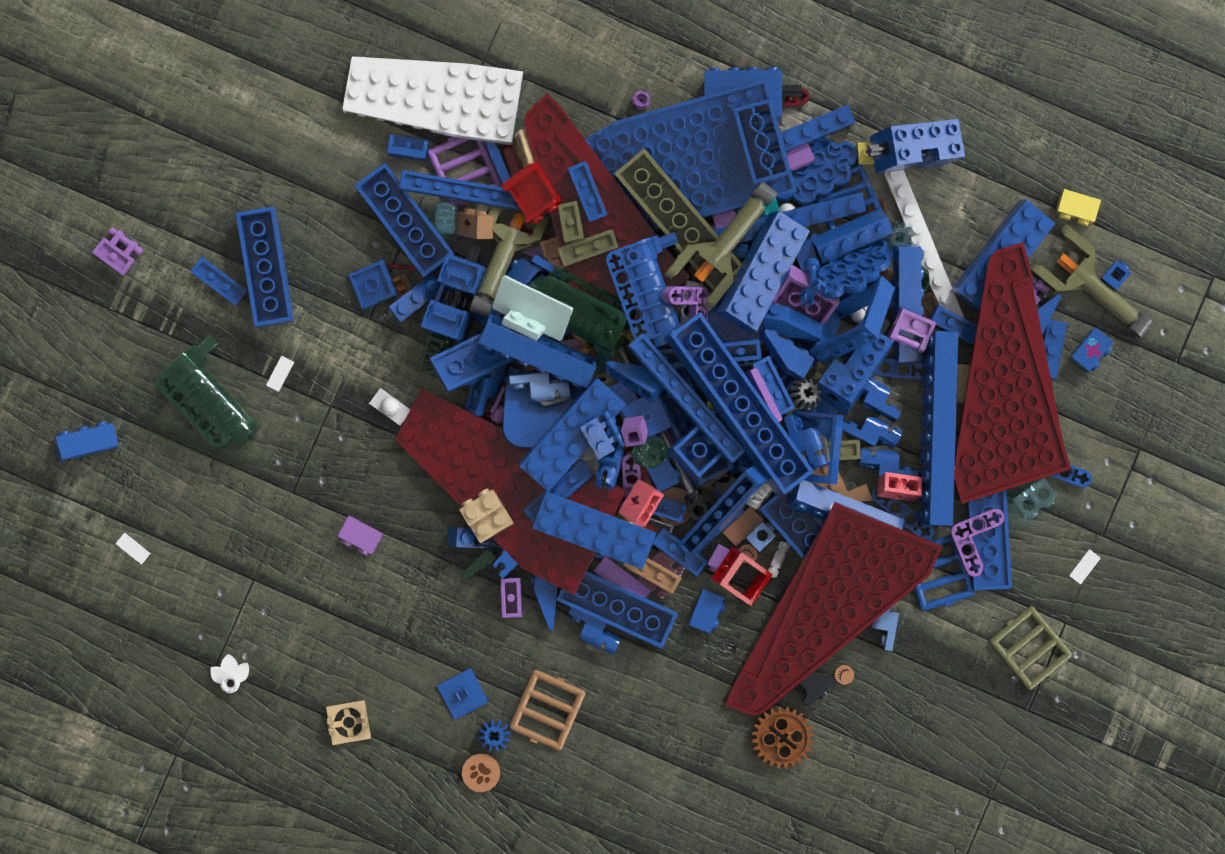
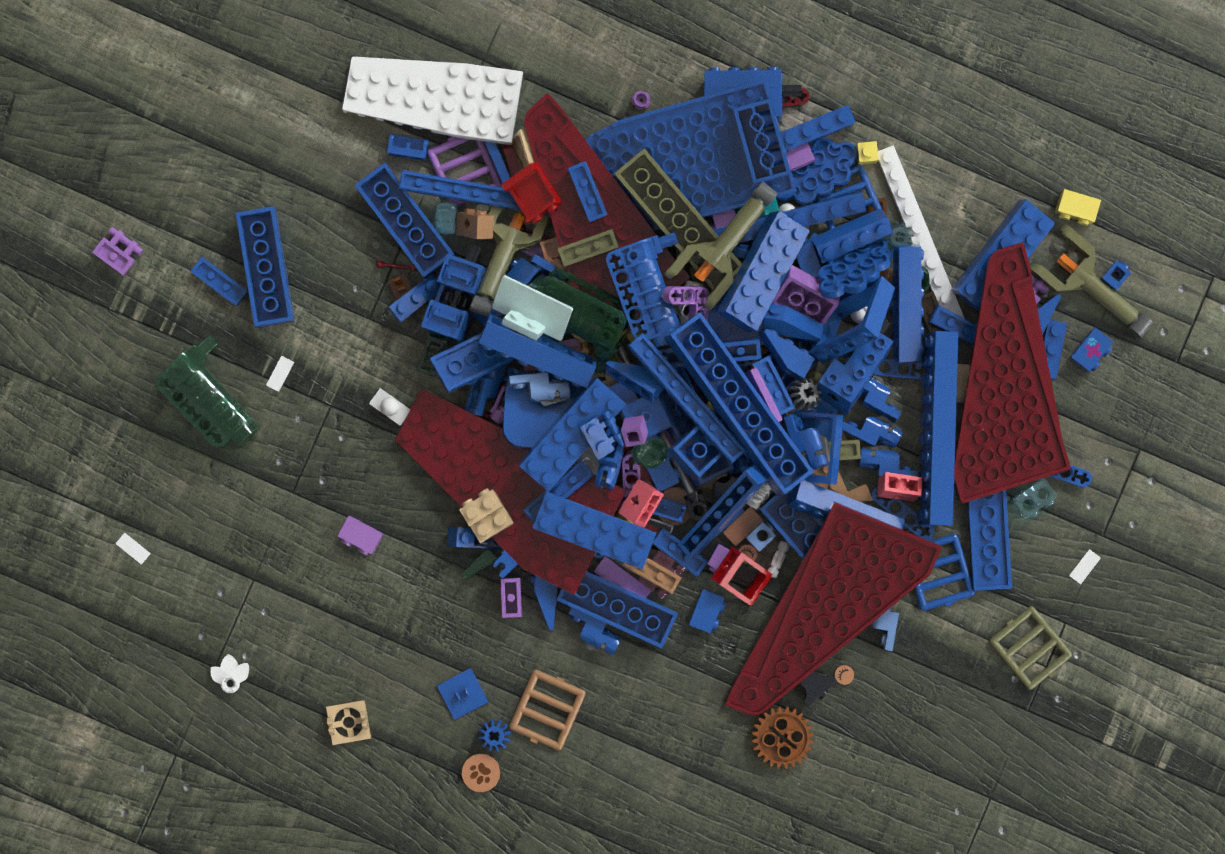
(84, 441): blue wedge -> none
(372, 284): blue tile -> none
(571, 222): olive plate -> none
(815, 286): blue bar -> none
(914, 324): medium lavender plate -> none
(923, 143): piece -> none
(967, 538): medium lavender beam -> none

